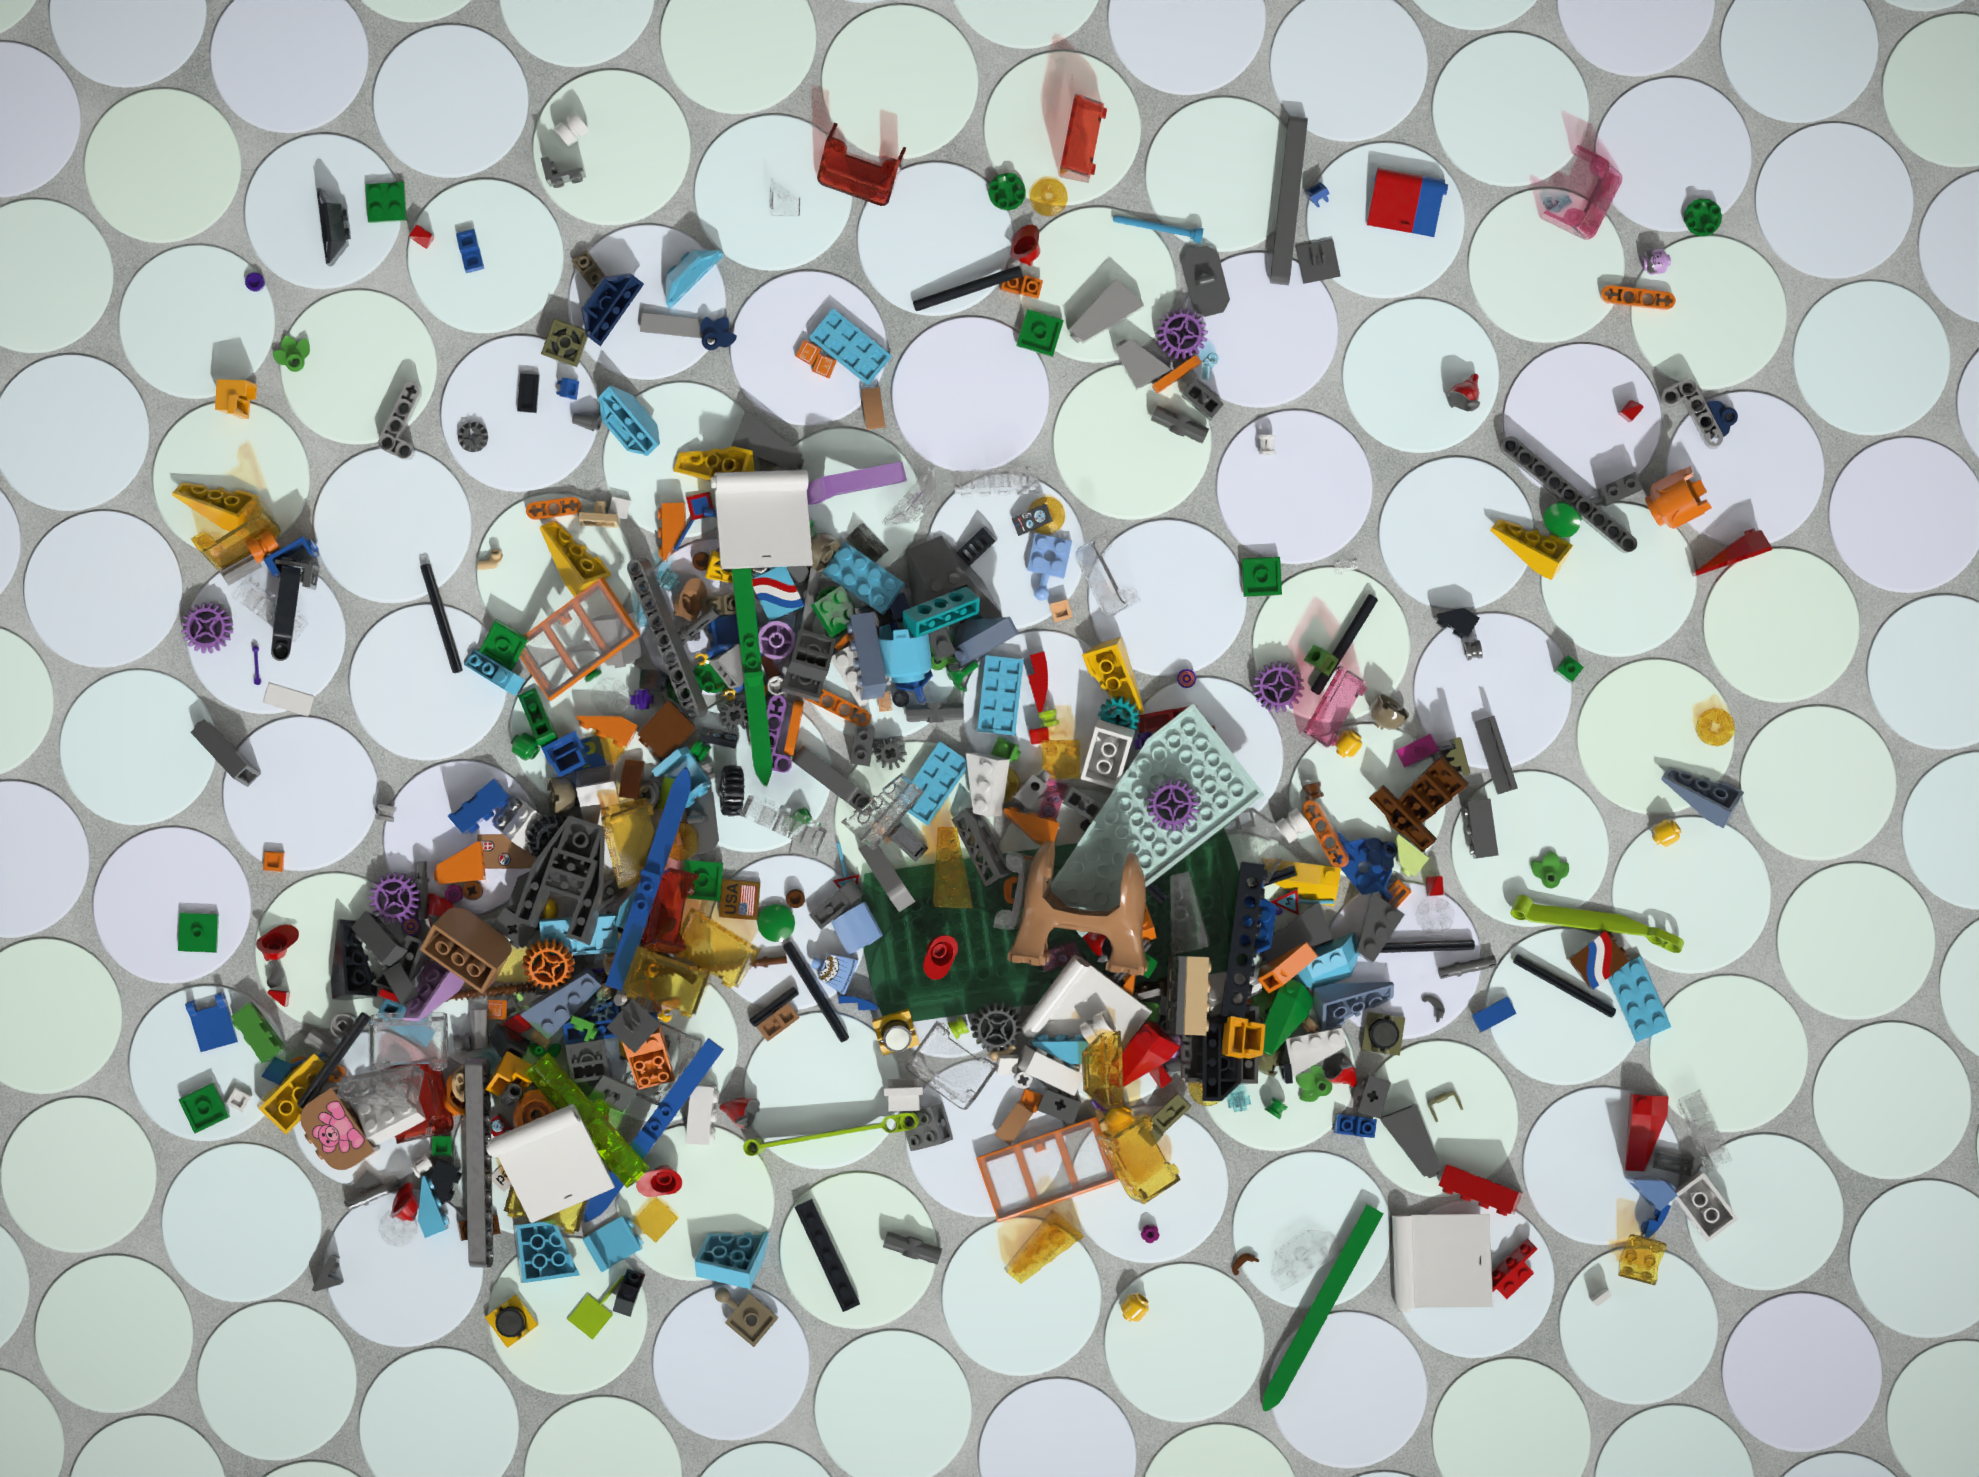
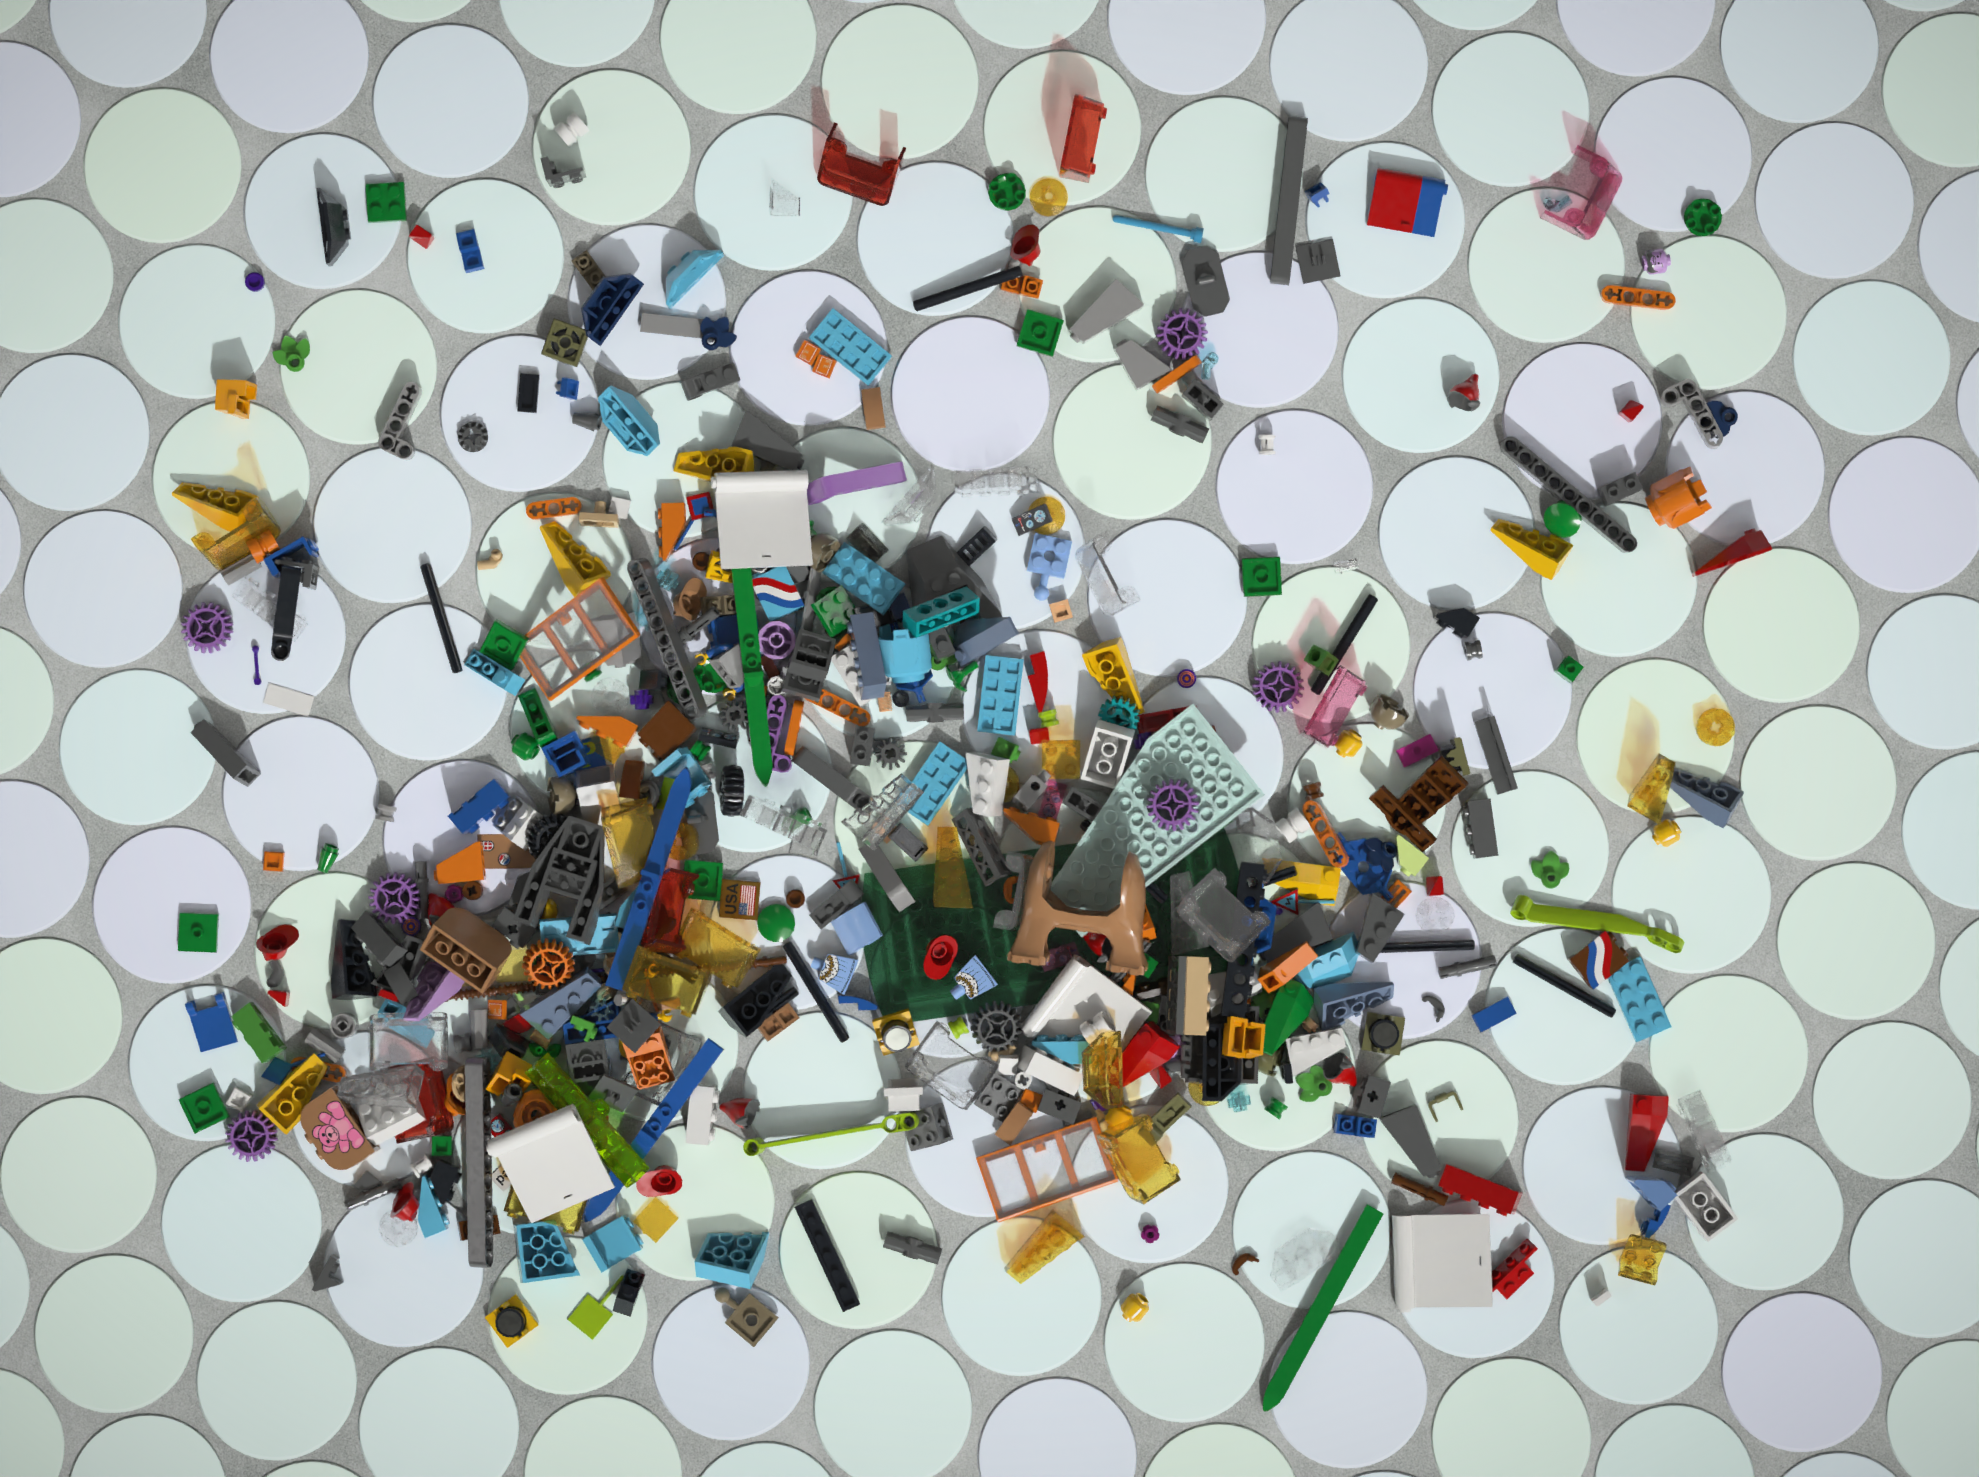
(251, 1144): none -> medium lavender gear
(327, 857): none -> green cone
(334, 1060): black axle -> none
(710, 381): none -> dark grey plate
(752, 1005): none -> black wedge
(972, 980): none -> light blue torso
(998, 1097): none -> dark grey hinge
(1221, 916): none -> clear windscreen
(1415, 1187): none -> reddish brown pin
(1653, 788): none -> clear yellow wedge

